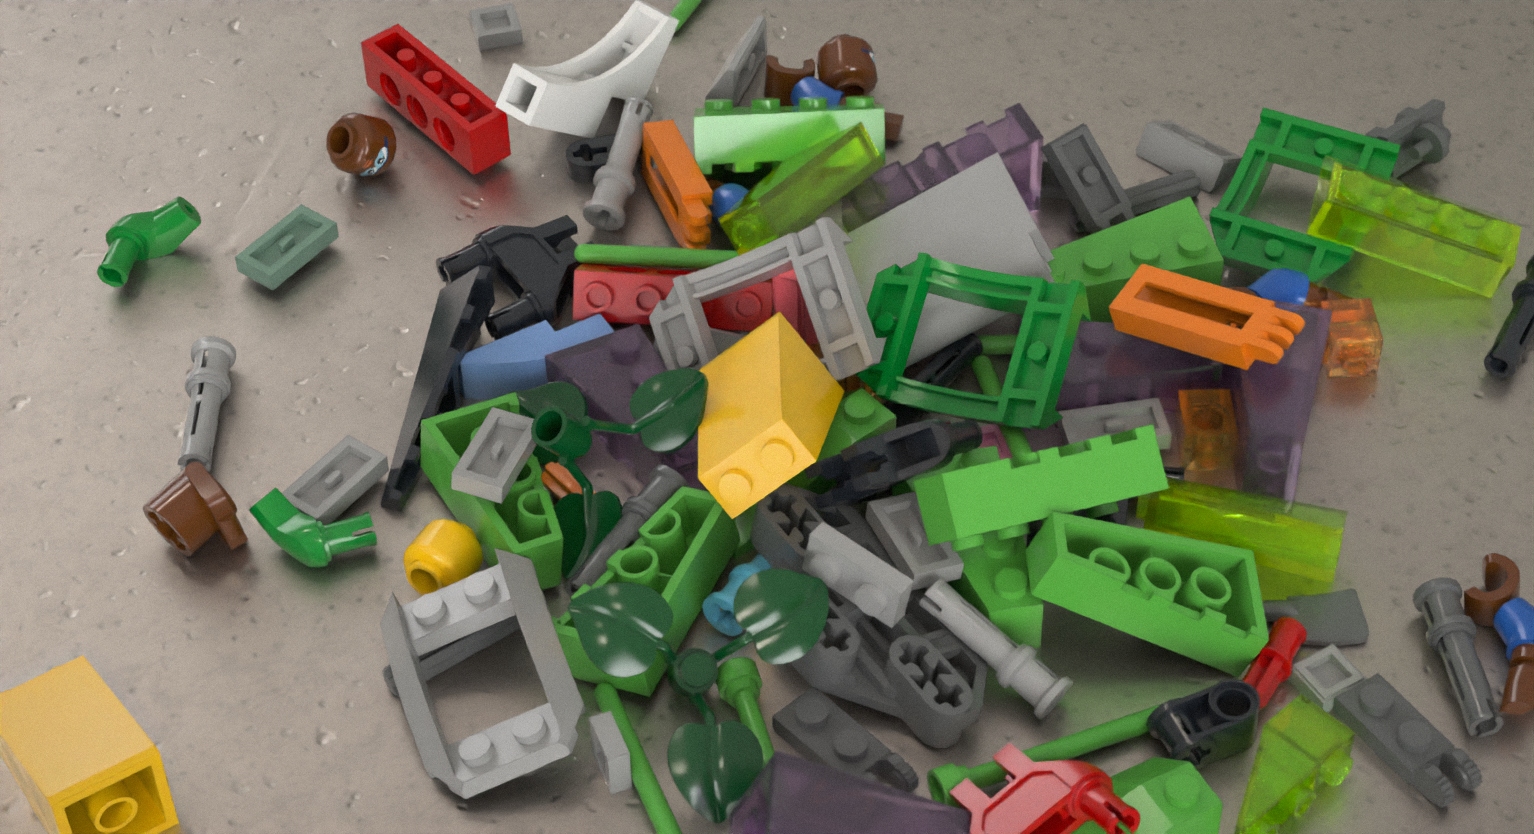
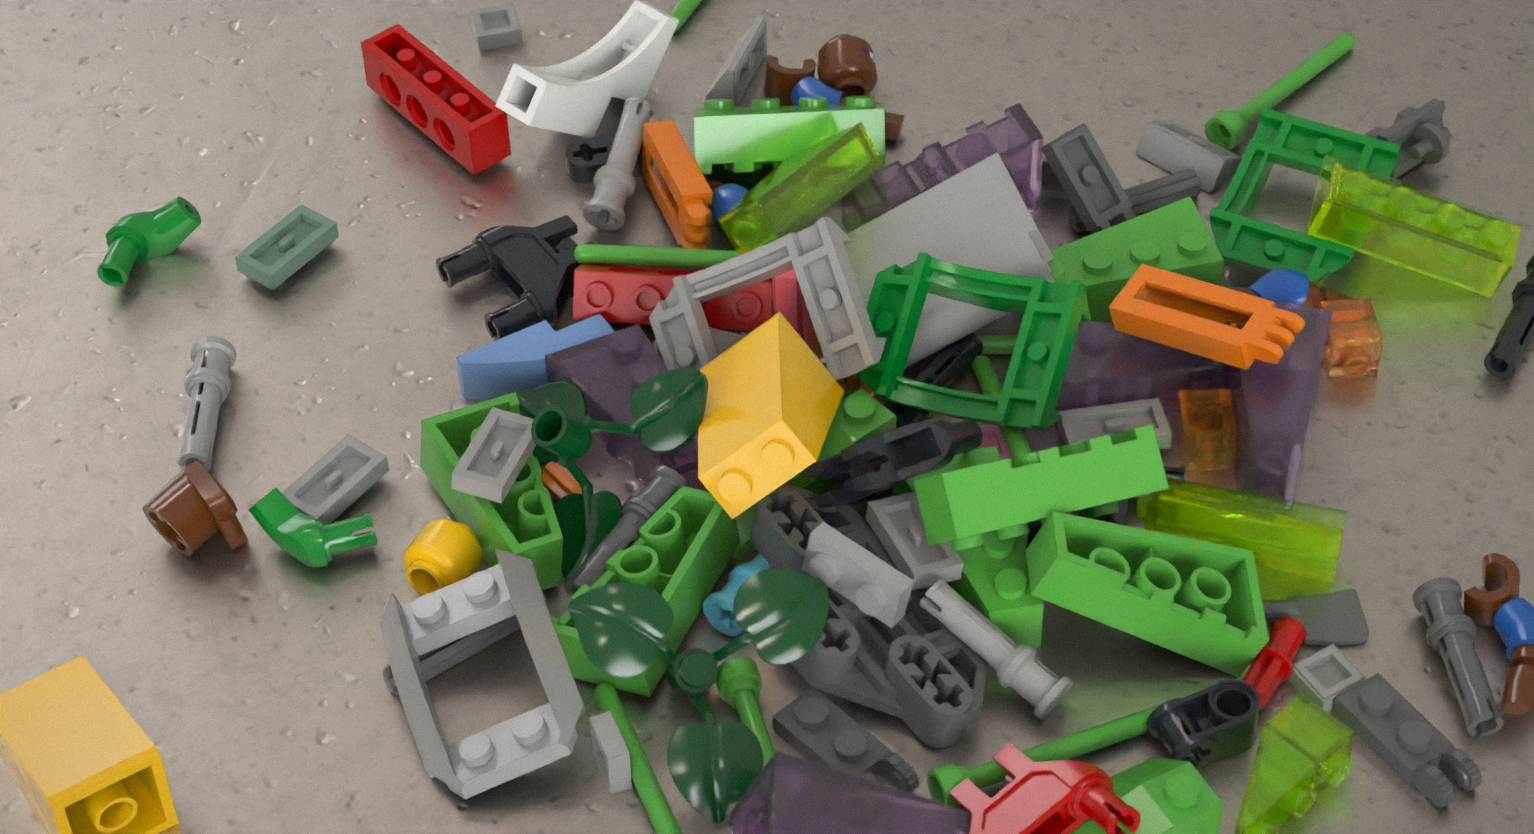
(361, 144): reddish brown head -> none
(452, 334): black wedge -> none
(1230, 126): none -> bright green piece

